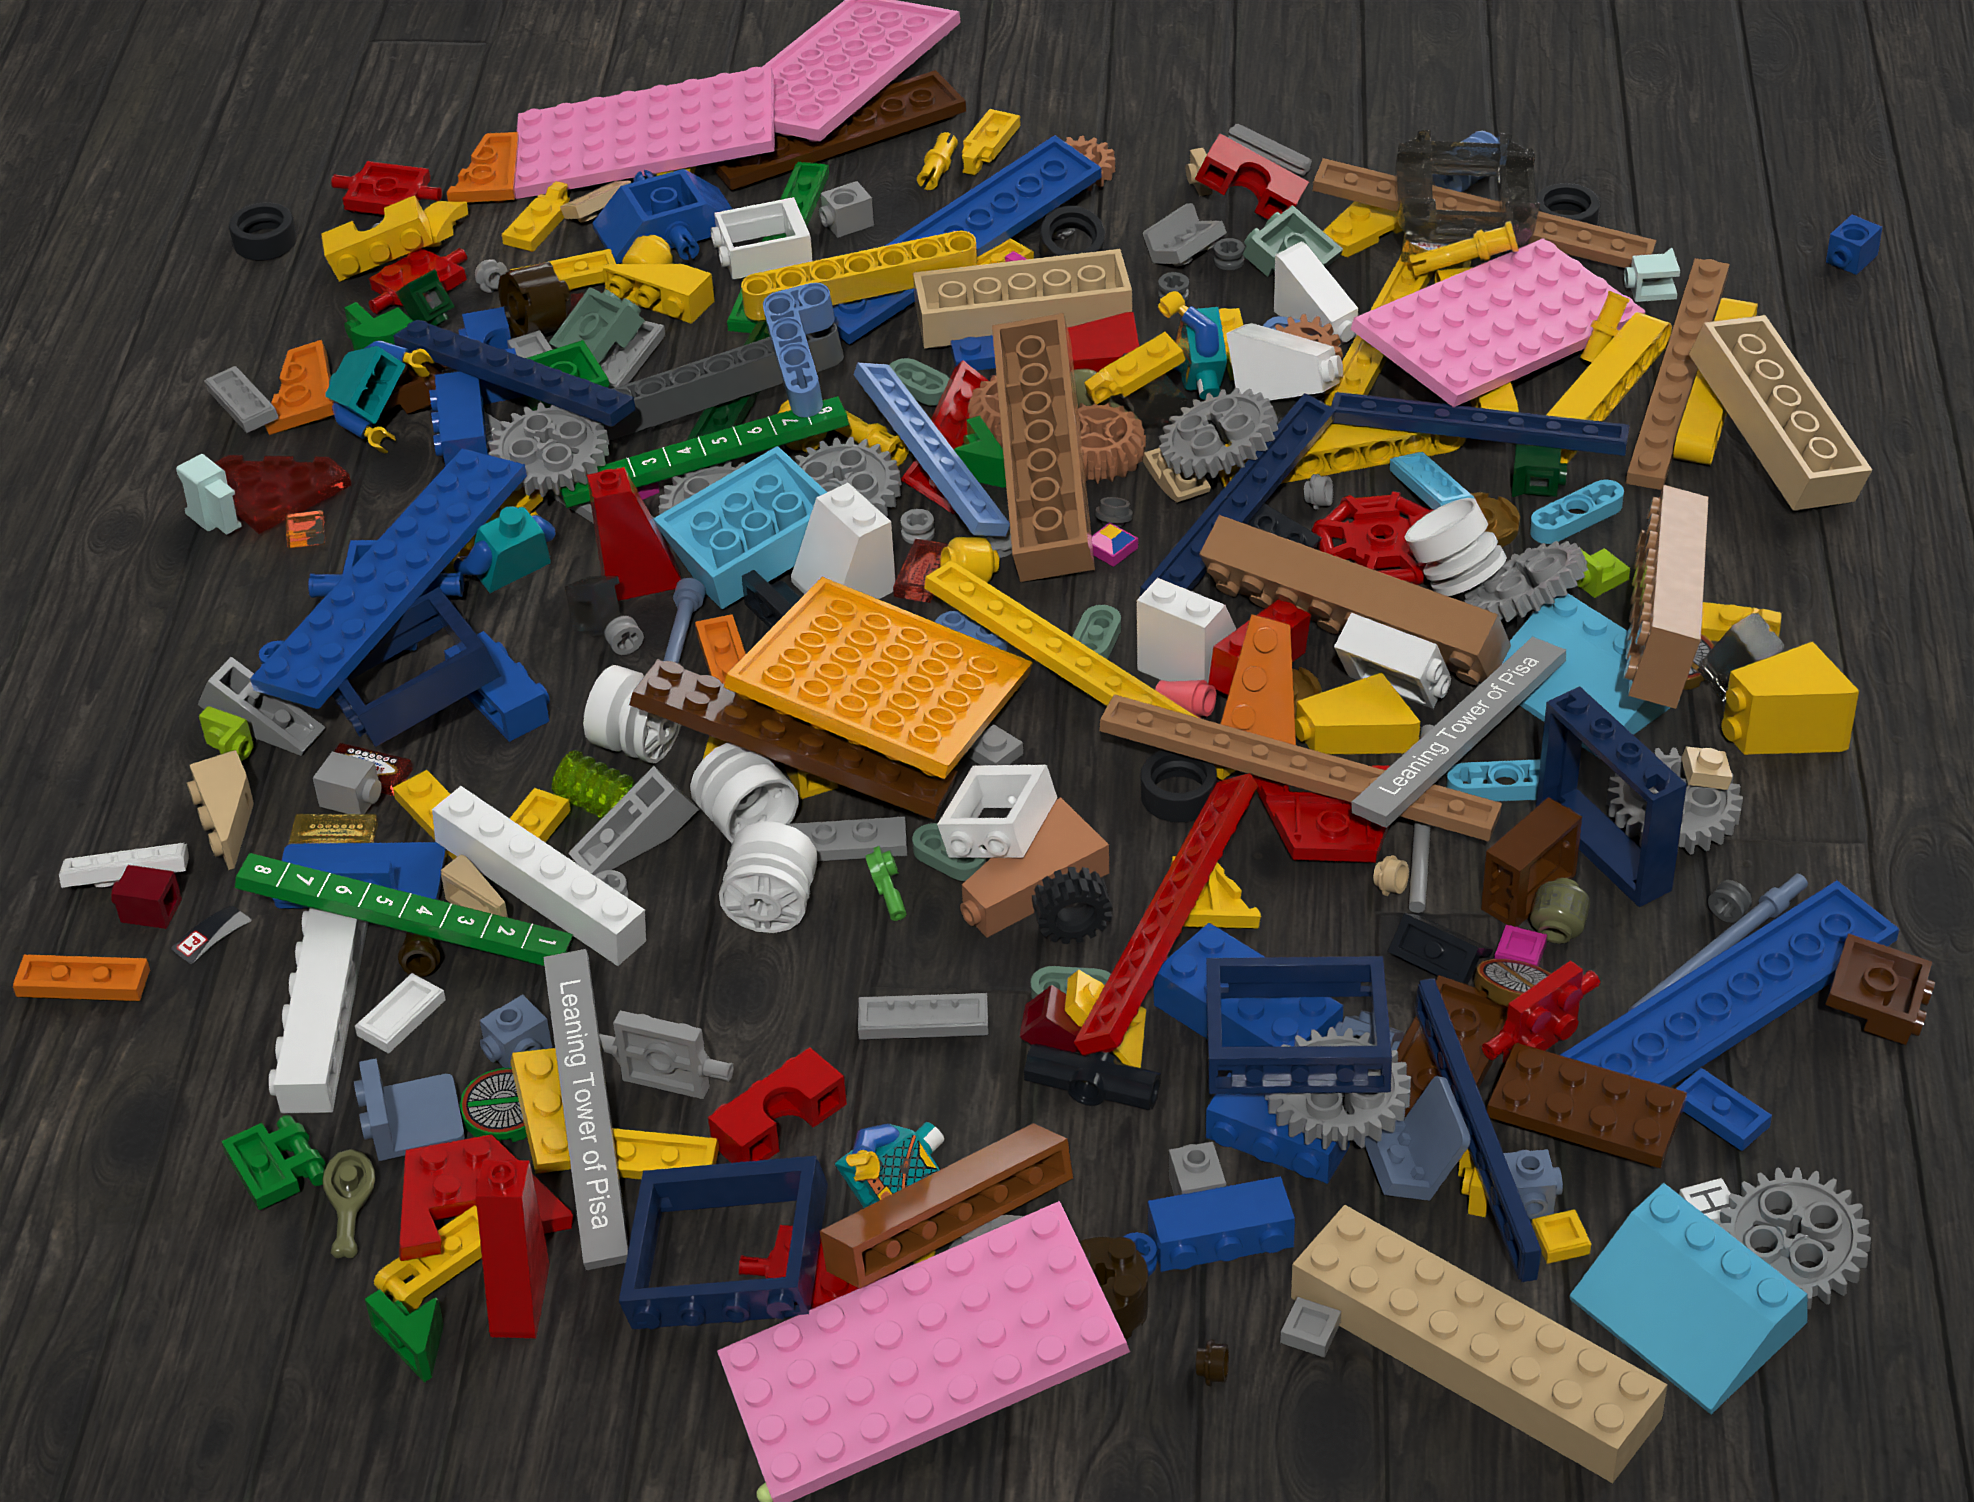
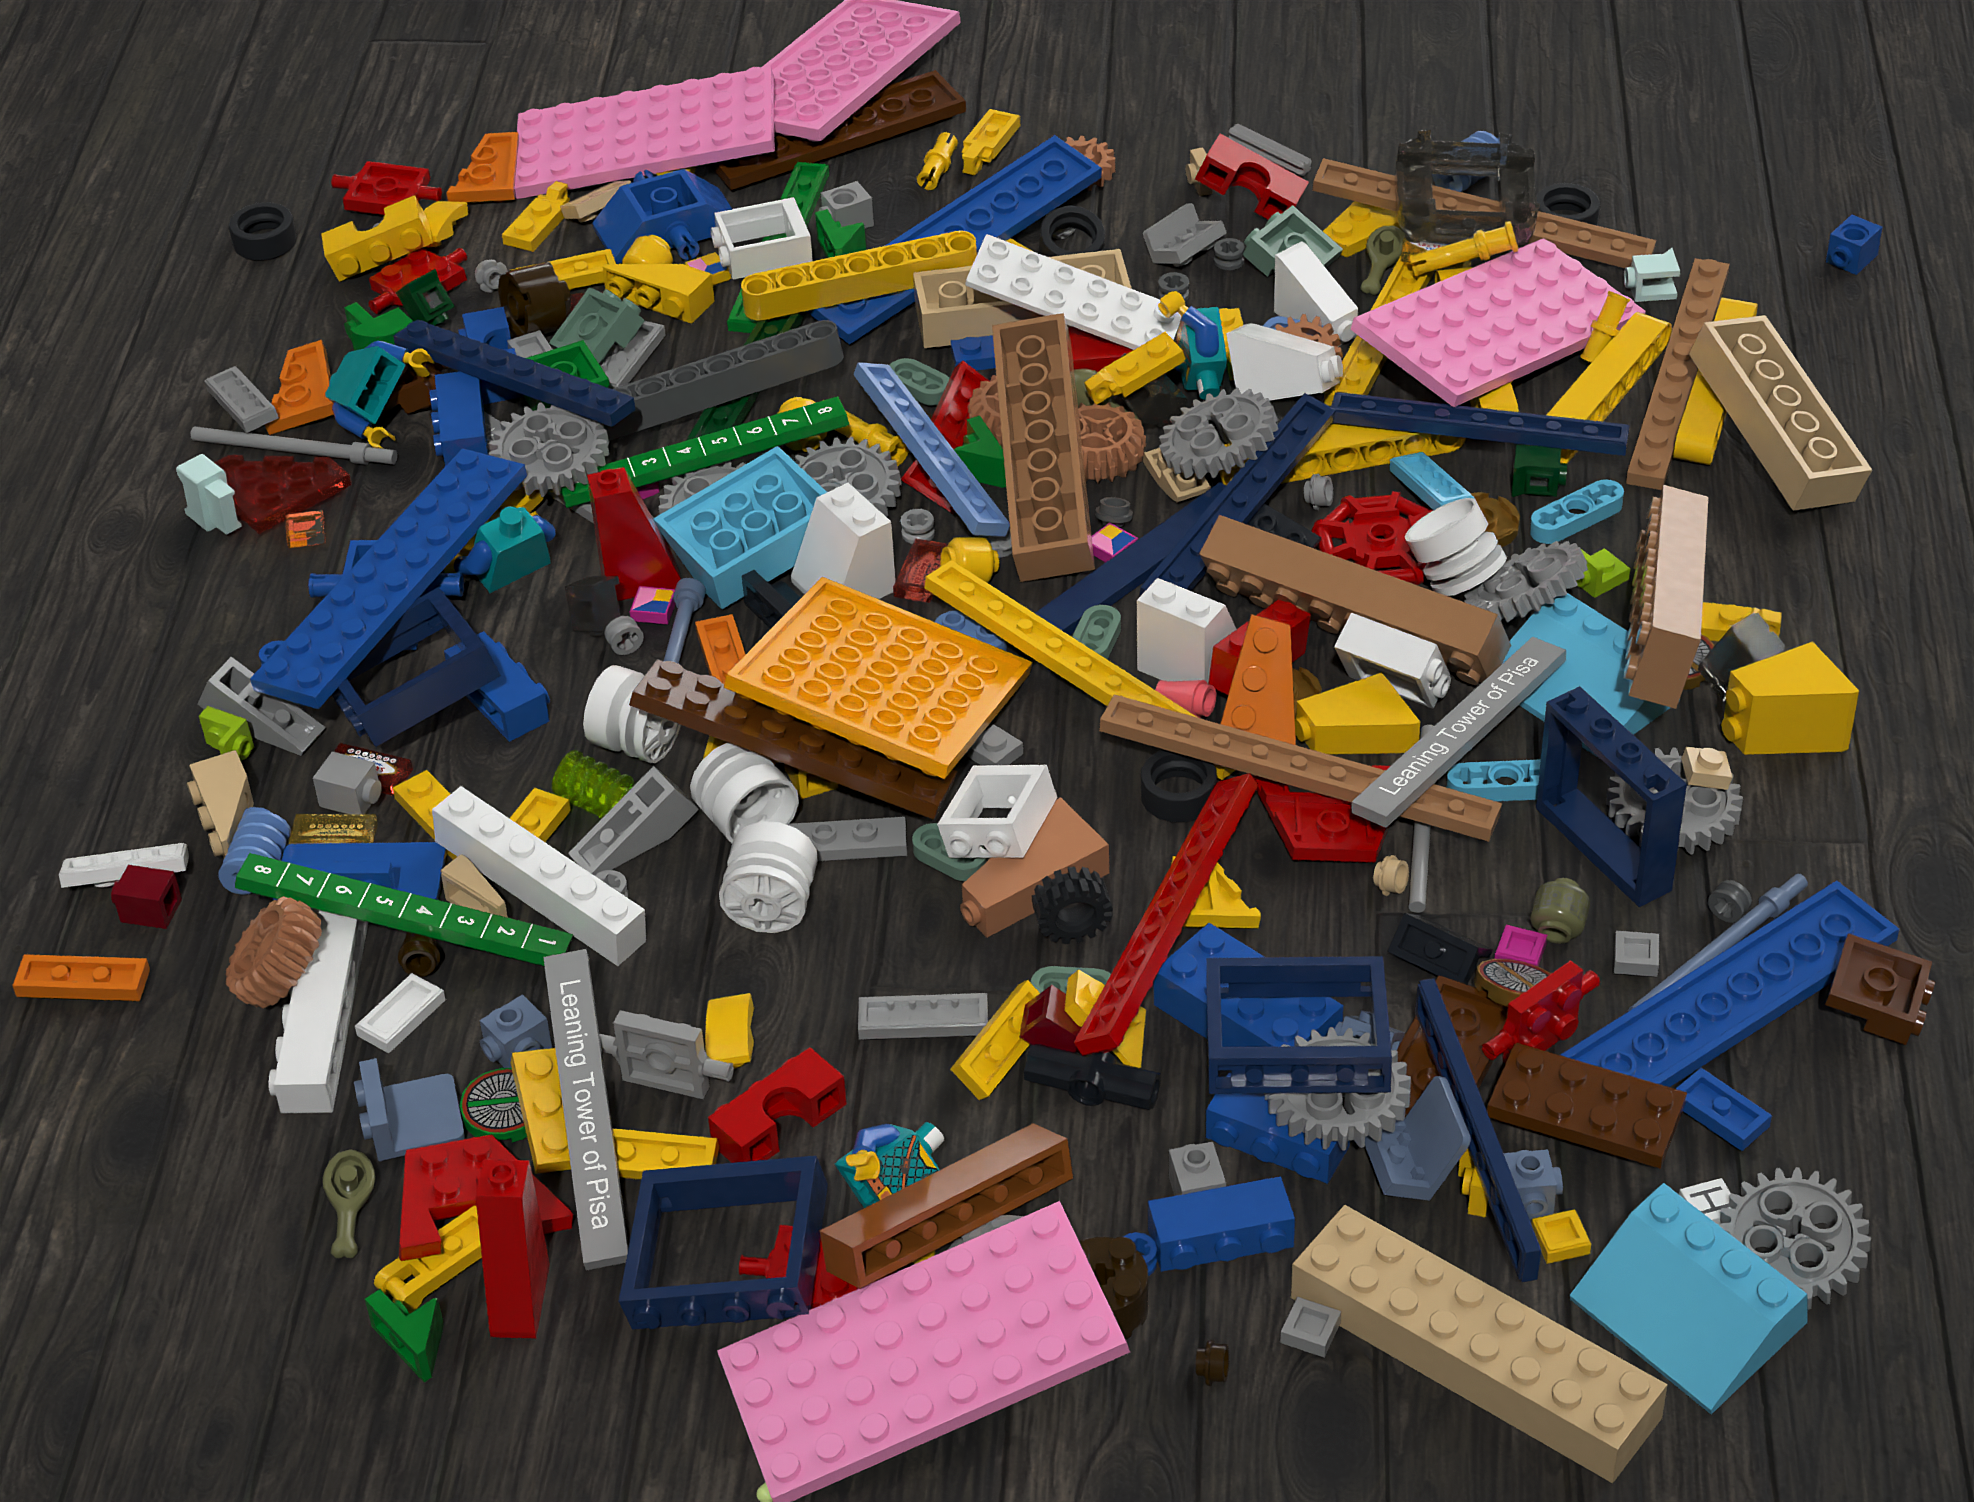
(209, 932): sticker -> none
(257, 833): none -> medium blue piece
(262, 1167): green plate -> none
(273, 952): none -> nougat gear
(357, 452): none -> light grey bar
(653, 605): none -> tile
(711, 264): none -> tile
(728, 1029): none -> yellow slope
(789, 318): medium blue beam -> none
(837, 239): none -> green slope
(882, 869): bright green plate -> none
(996, 1045): none -> yellow plate
(1058, 288): none -> white bracket
(1127, 568): none -> dark blue tile
(1383, 250): none -> olive piece
(1527, 856): reddish brown window -> none
(1636, 953): none -> light grey plate

